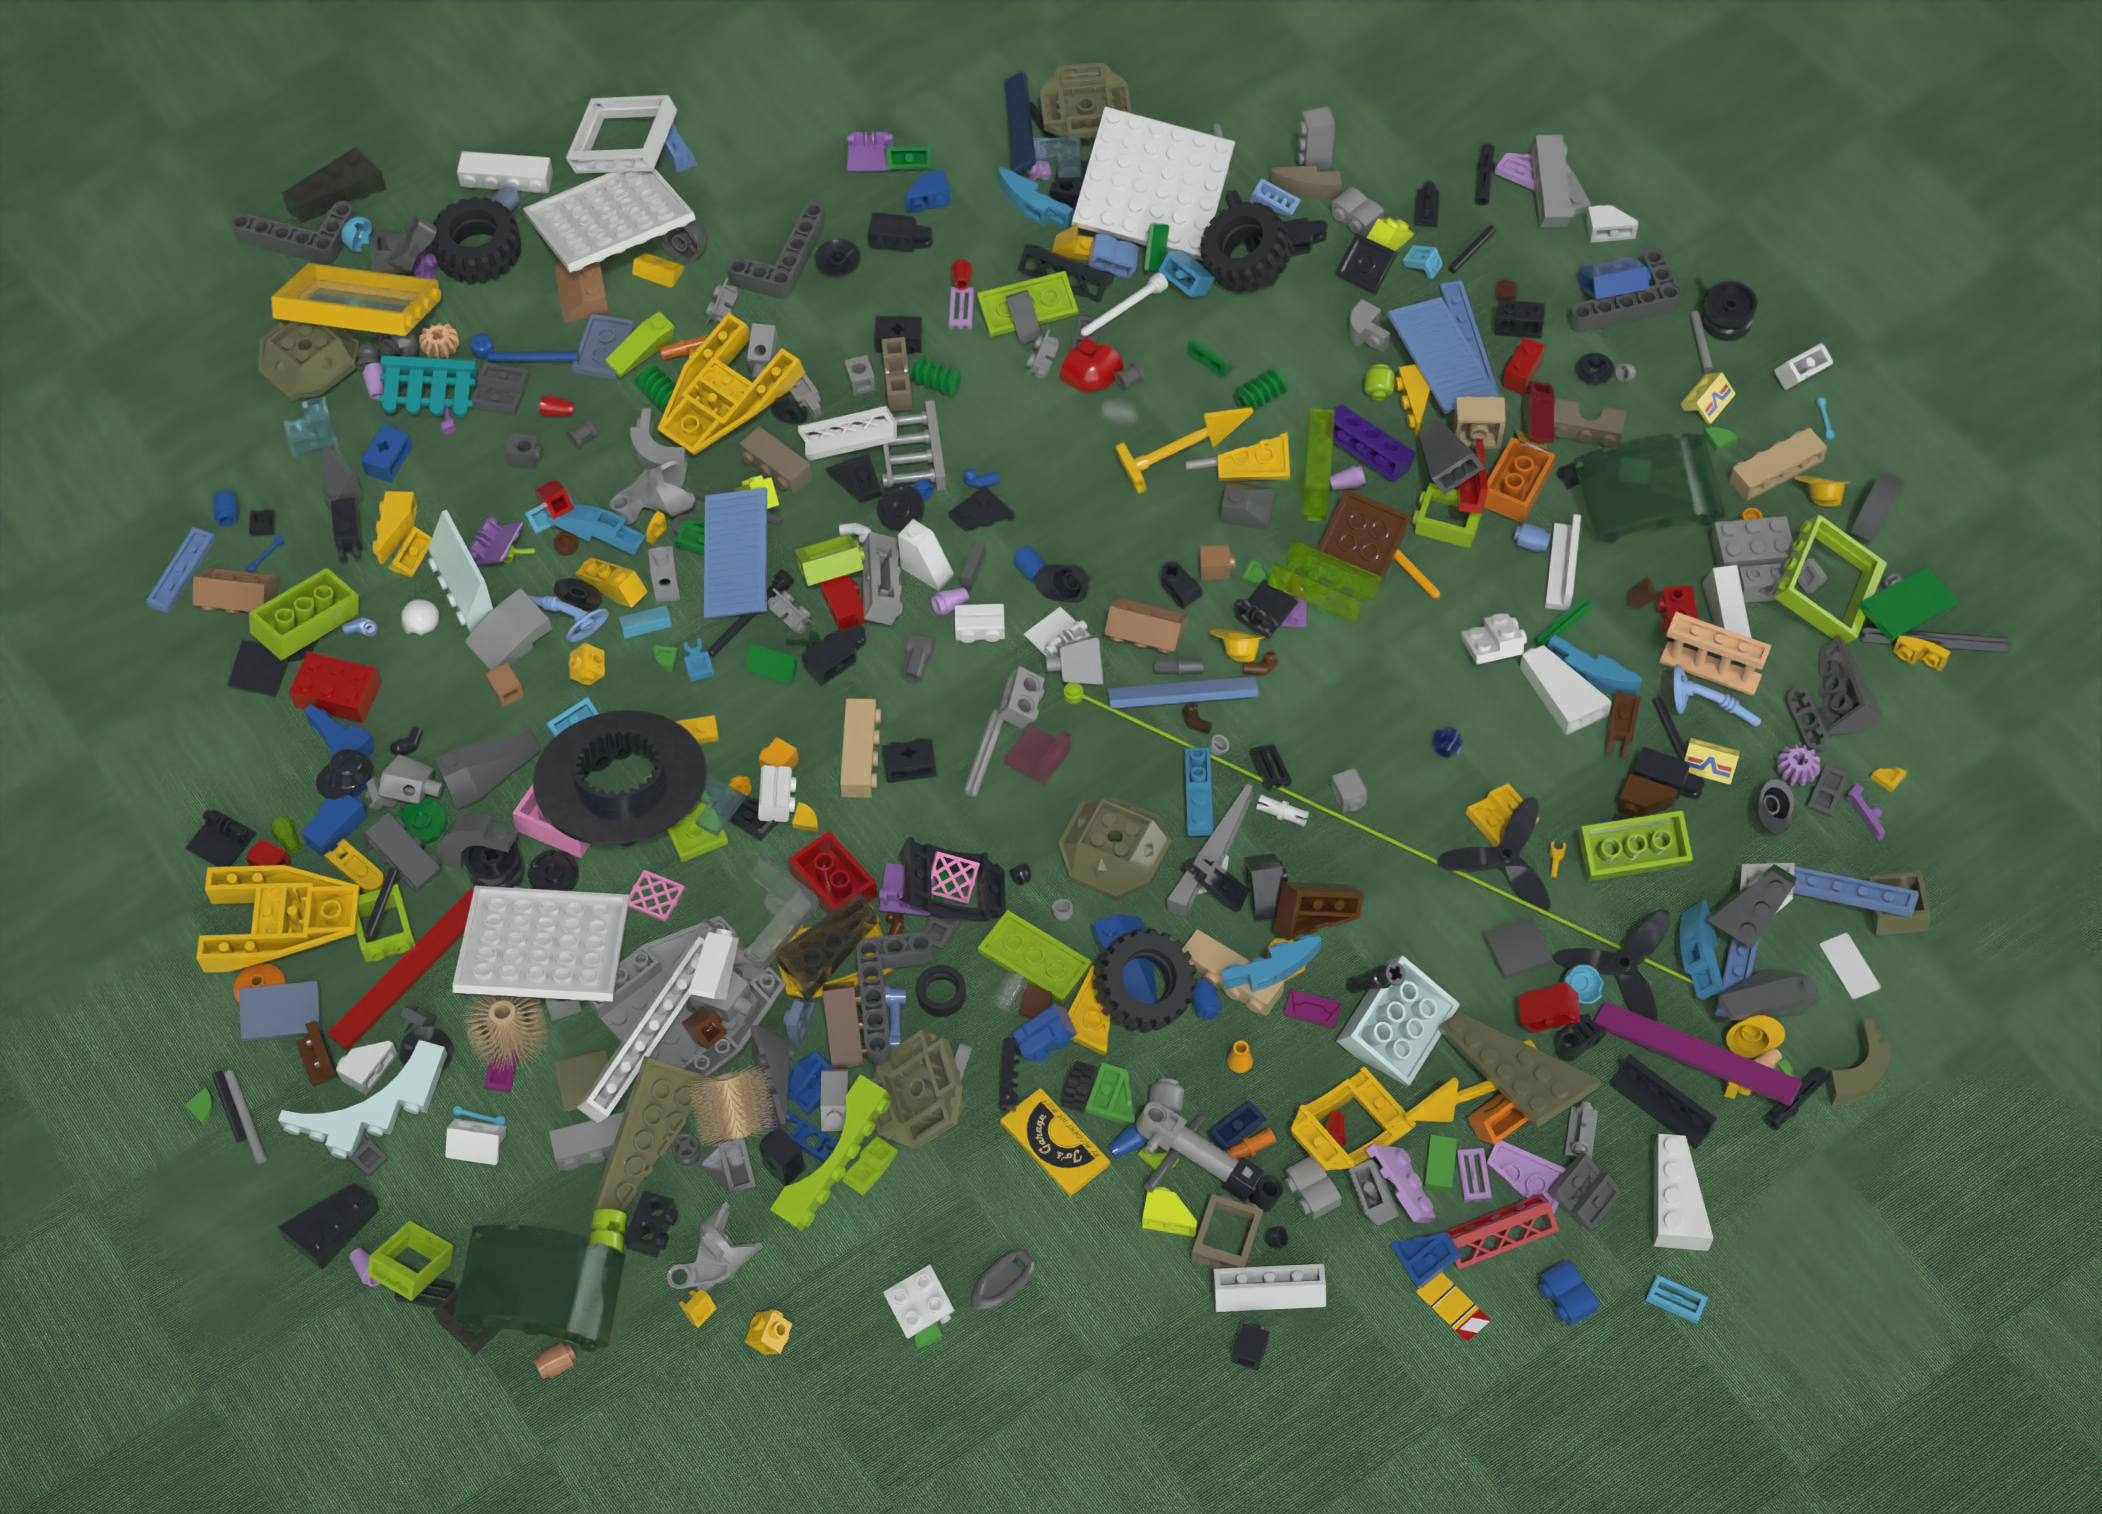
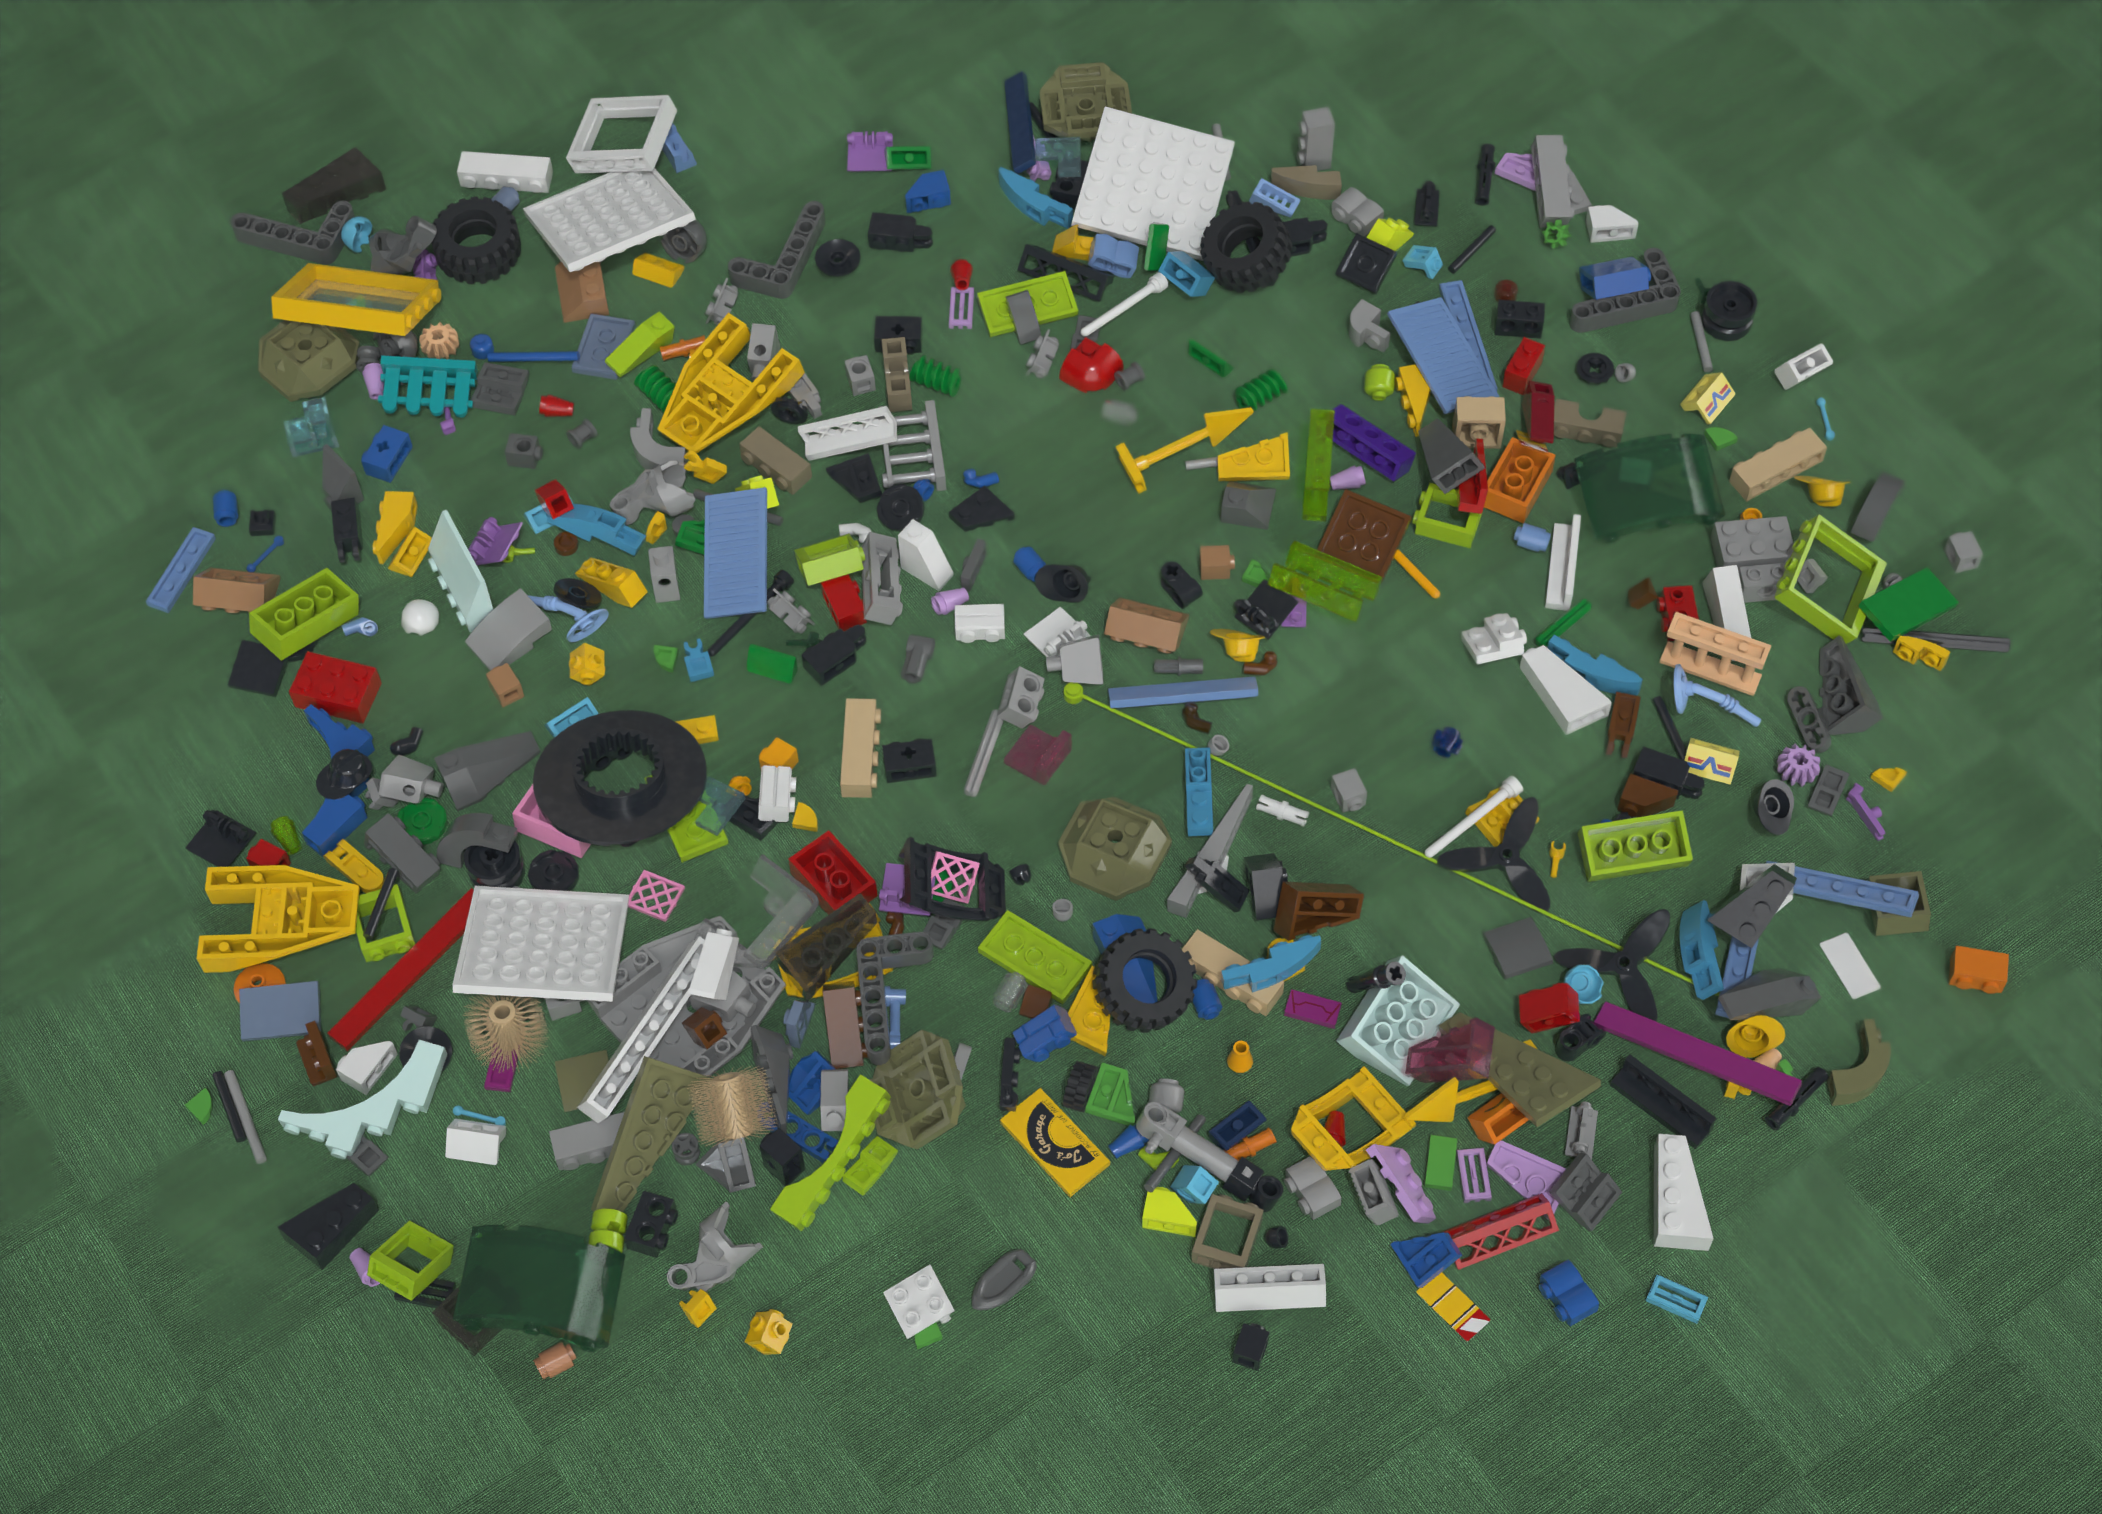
(645, 621): medium azure slope -> none
(706, 469): none -> yellow plate
(935, 973): black tyre -> none
(1194, 1184): none -> medium azure brick
(1262, 758): black tile -> none
(1458, 1054): none -> clear pink wedge
(1510, 788): none -> white piece
(1551, 231): none -> bright green gear
(1963, 551): none -> light grey brick
(1978, 969): none -> orange brick

